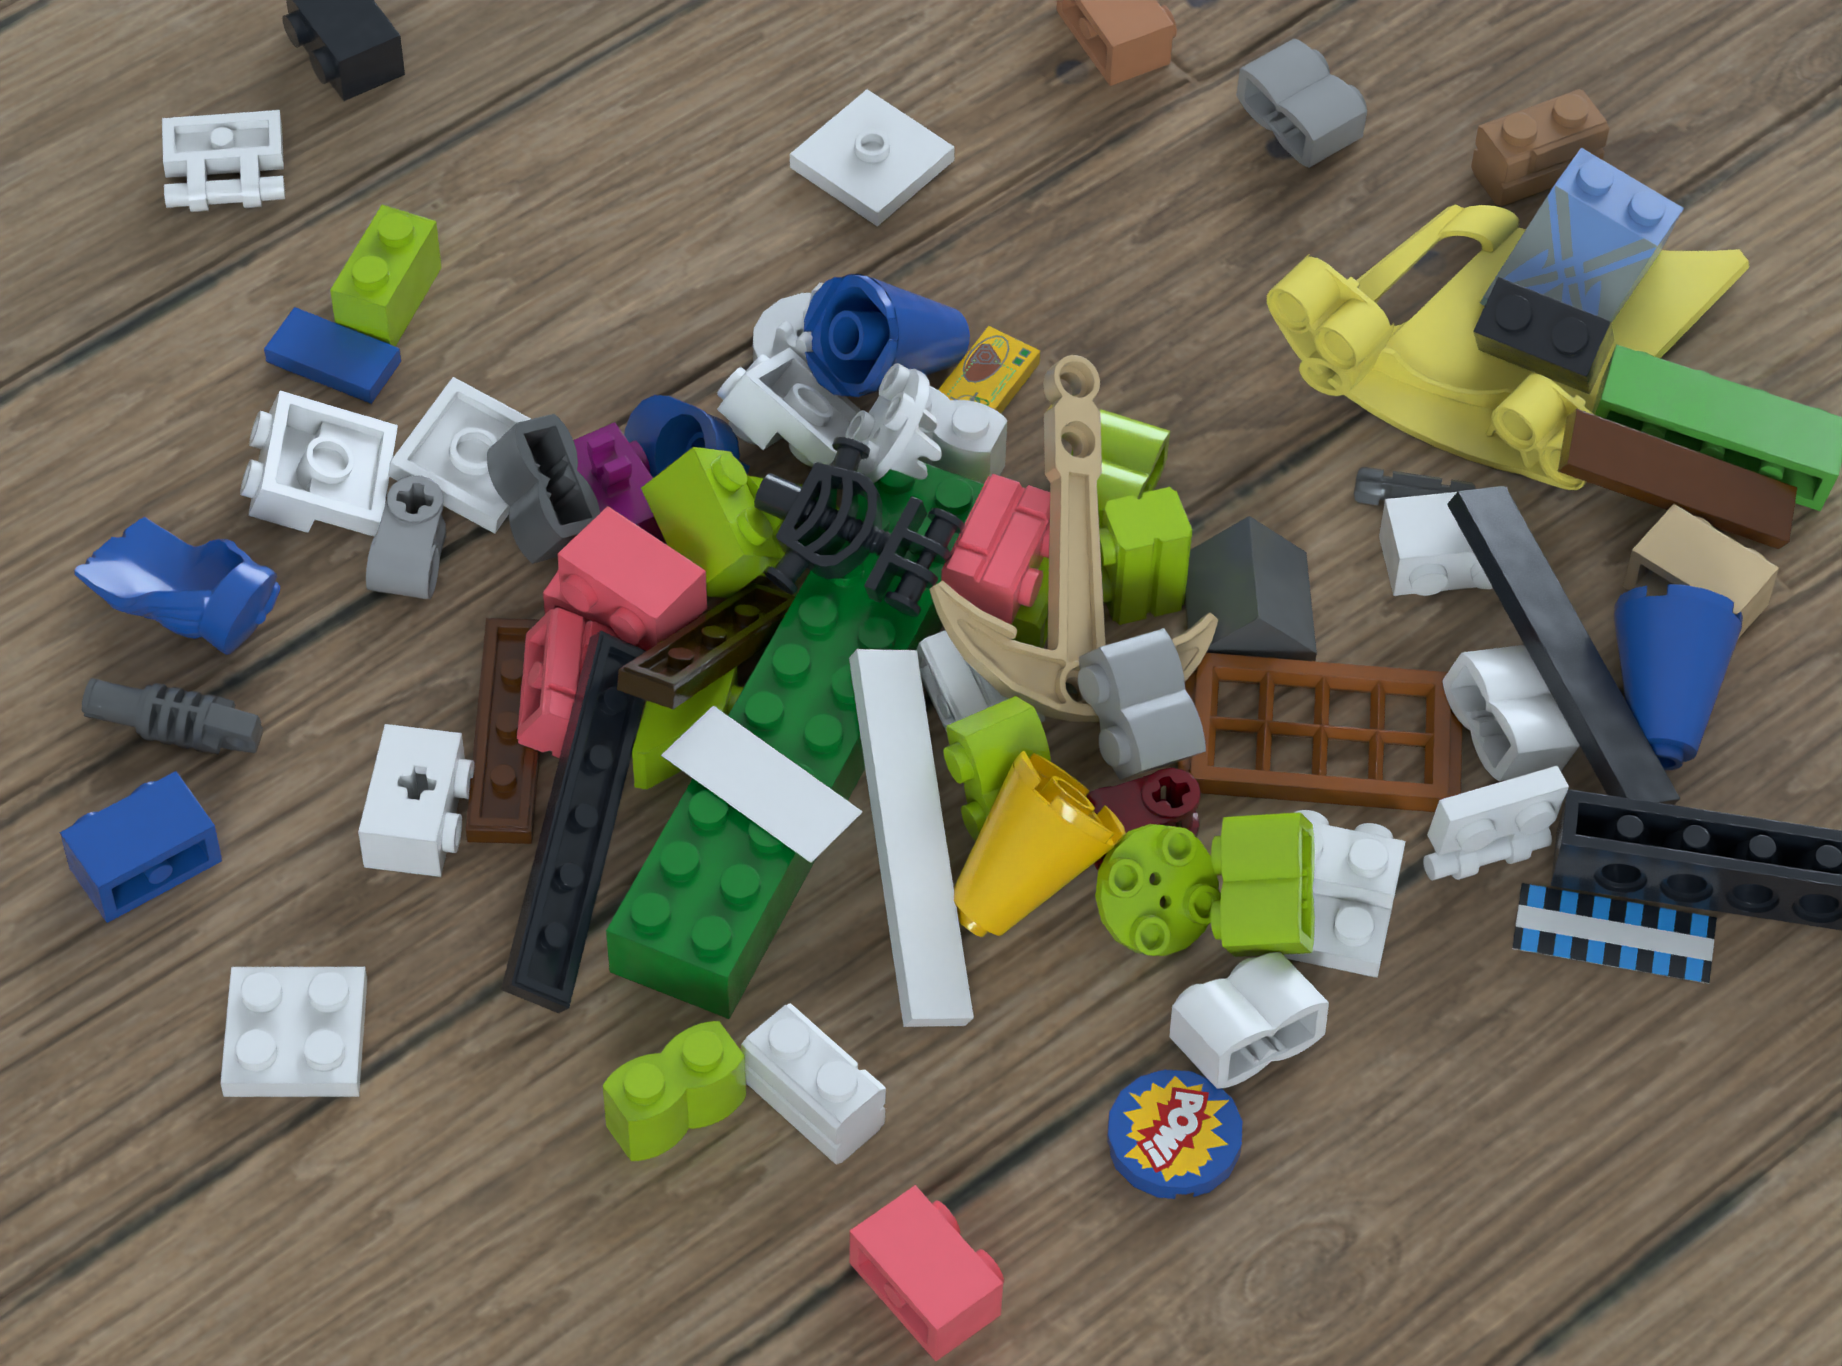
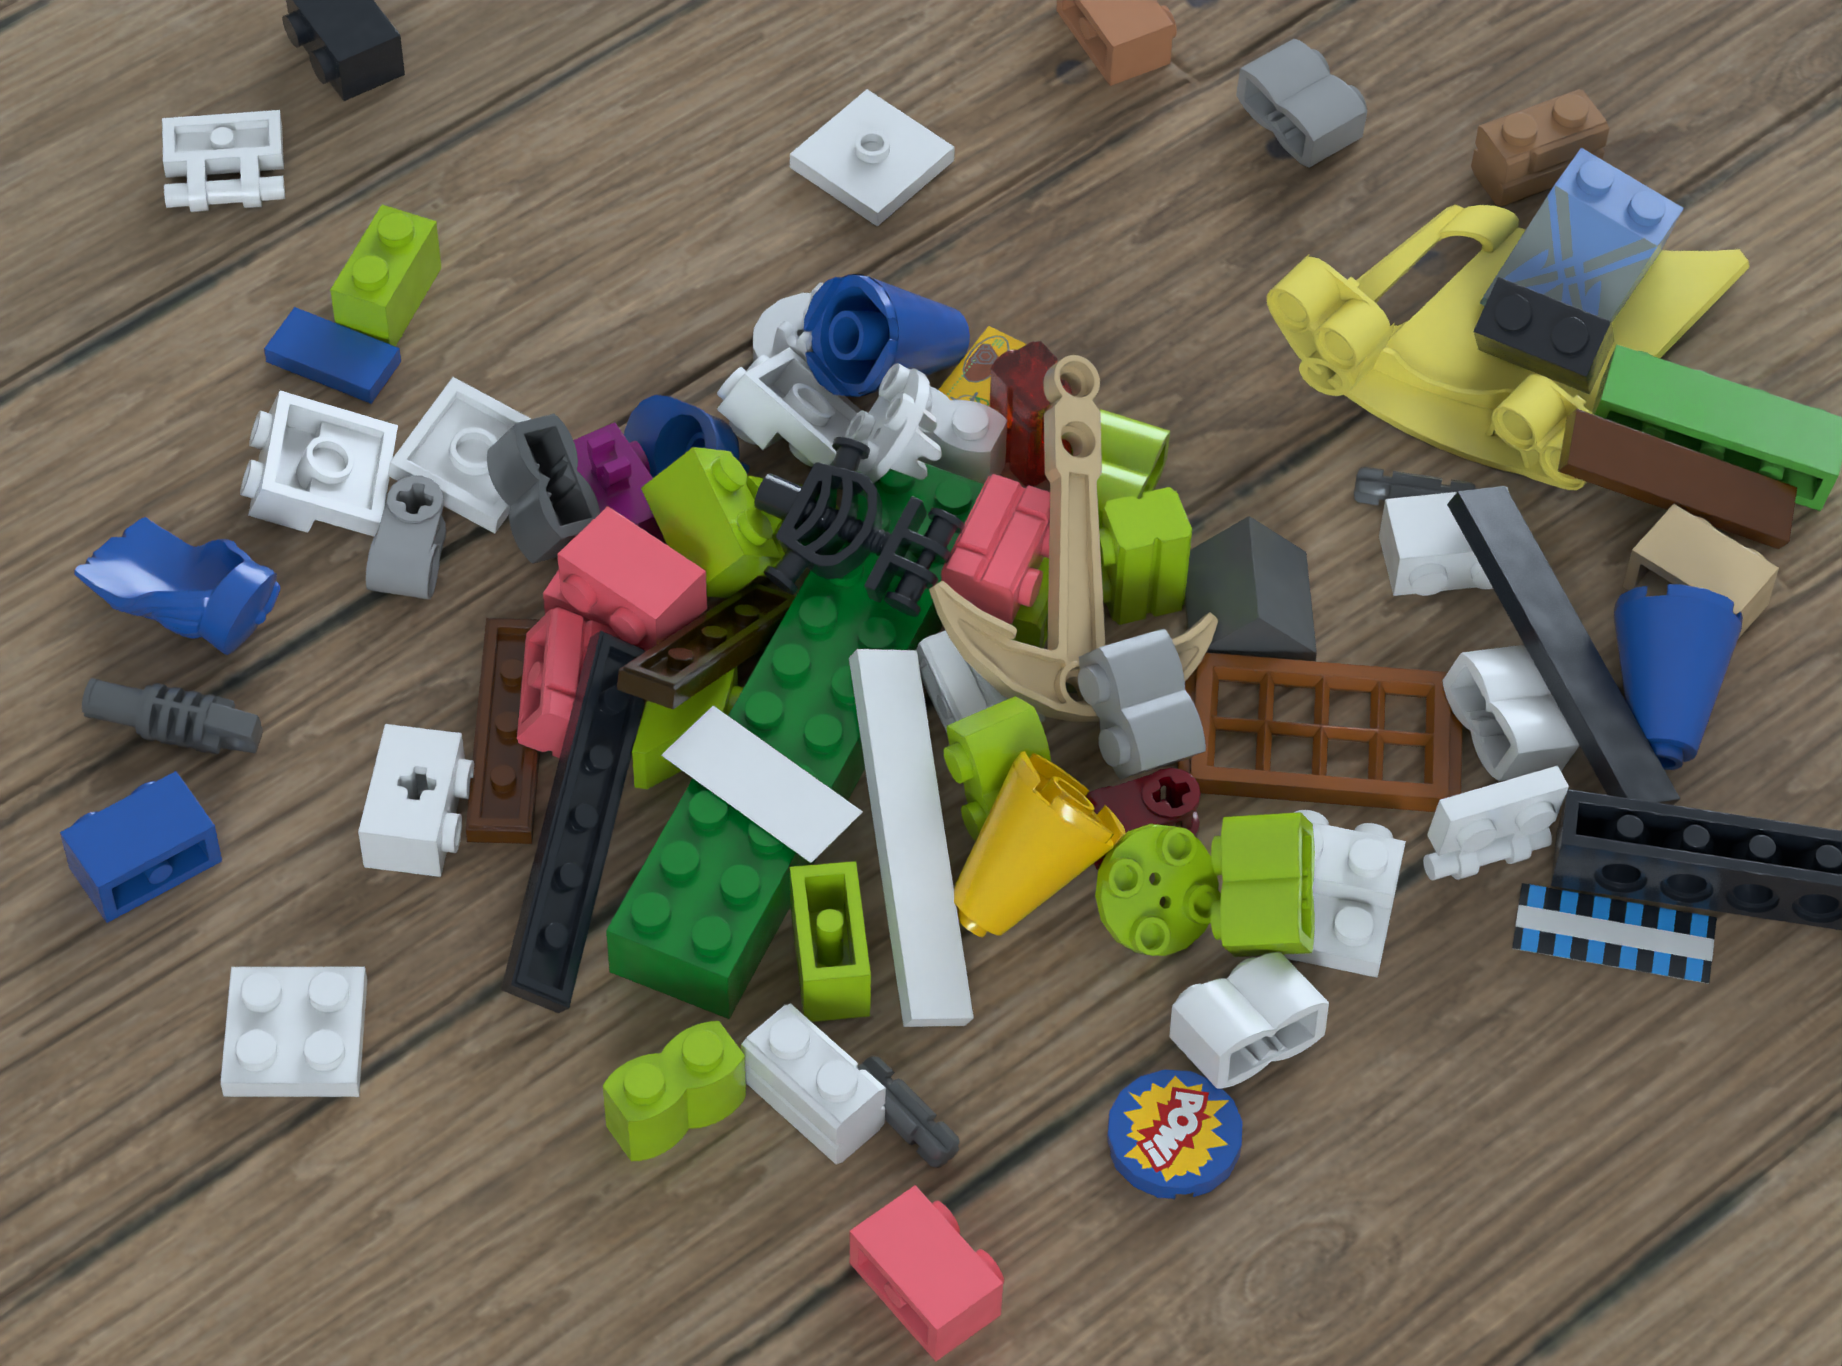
(830, 941): none -> lime brick
(913, 1117): none -> dark grey axle
(1020, 398): none -> clear red brick

